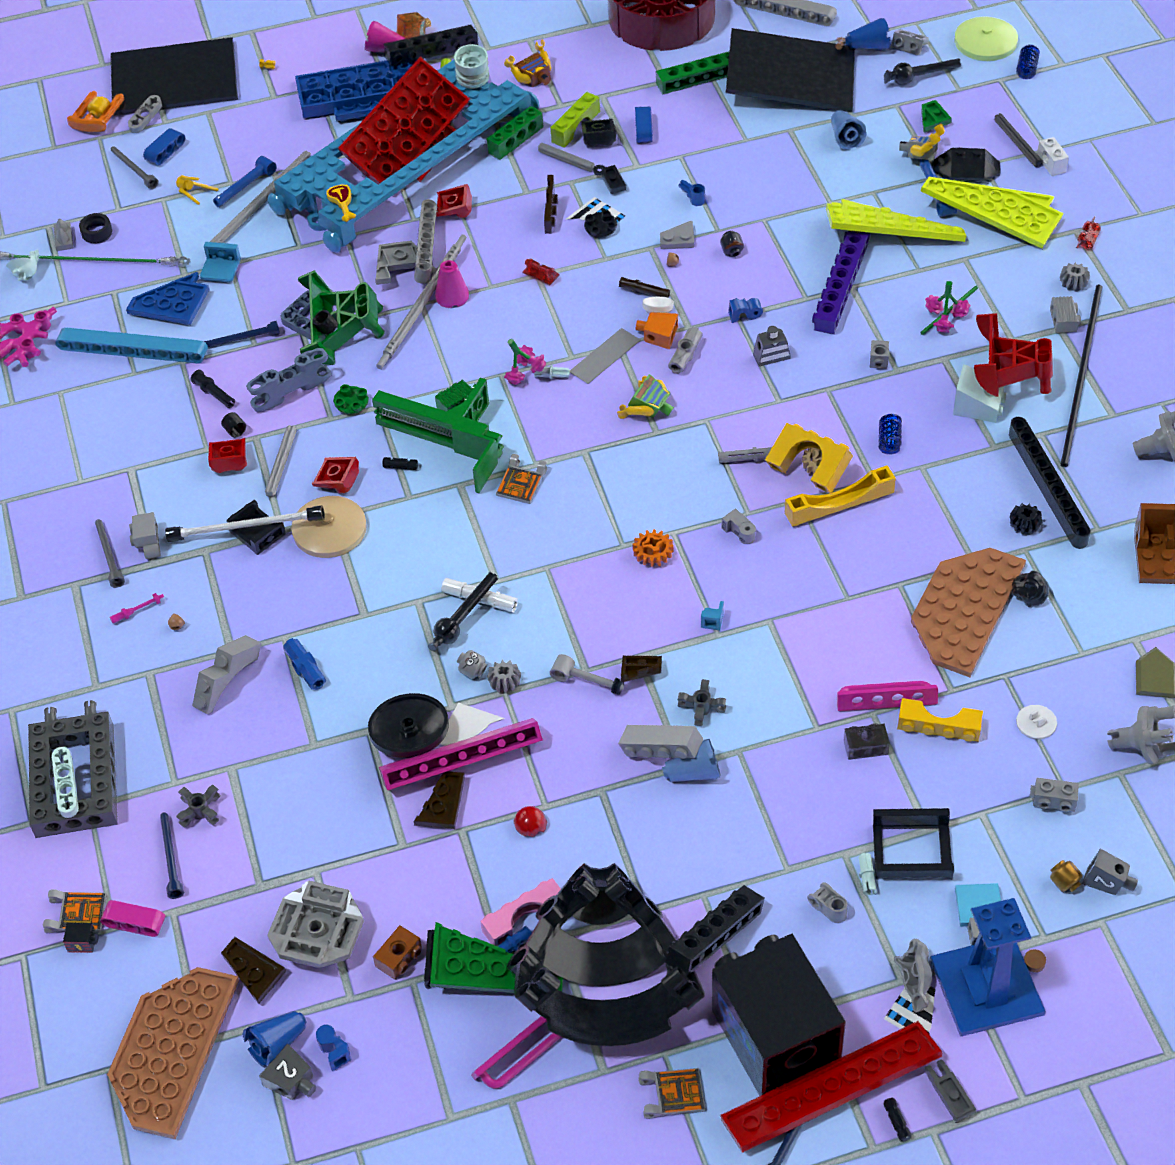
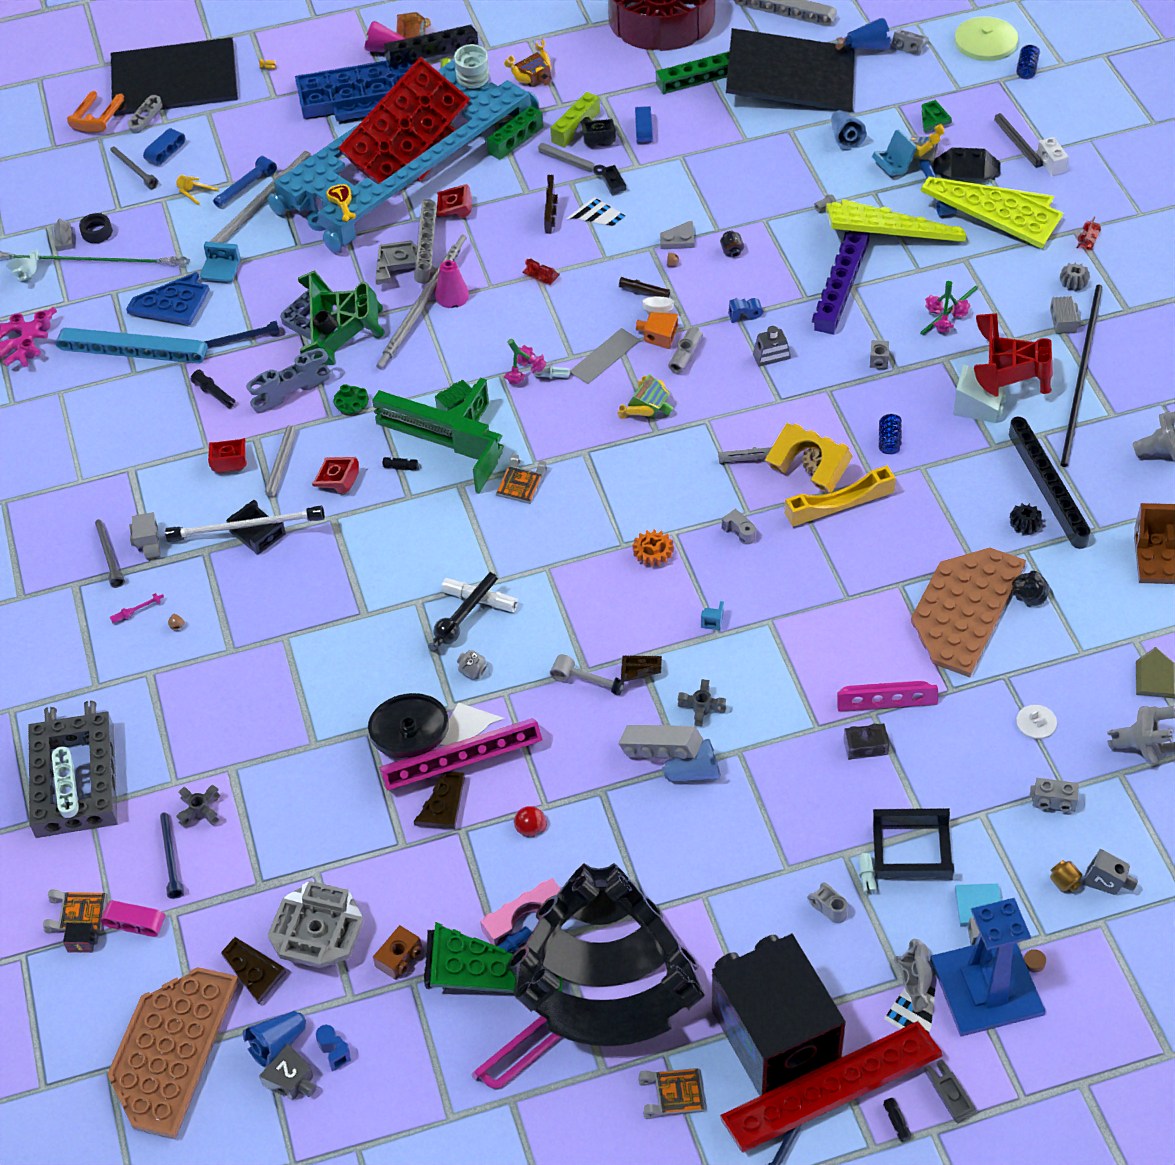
(98, 106): yellow head -> none
(228, 662): light grey arch -> none
(233, 424): black piece -> none
(304, 664): blue piece -> none
(336, 534): tan dish -> none
(504, 676): light grey gear -> none
(600, 223): black dish -> none
(694, 192): blue axle -> none
(715, 930): black brick -> none
(821, 205): none -> light grey pin
(897, 156): none -> dark azure bracket
(904, 72): black piece -> none
(915, 718): yellow arch -> none

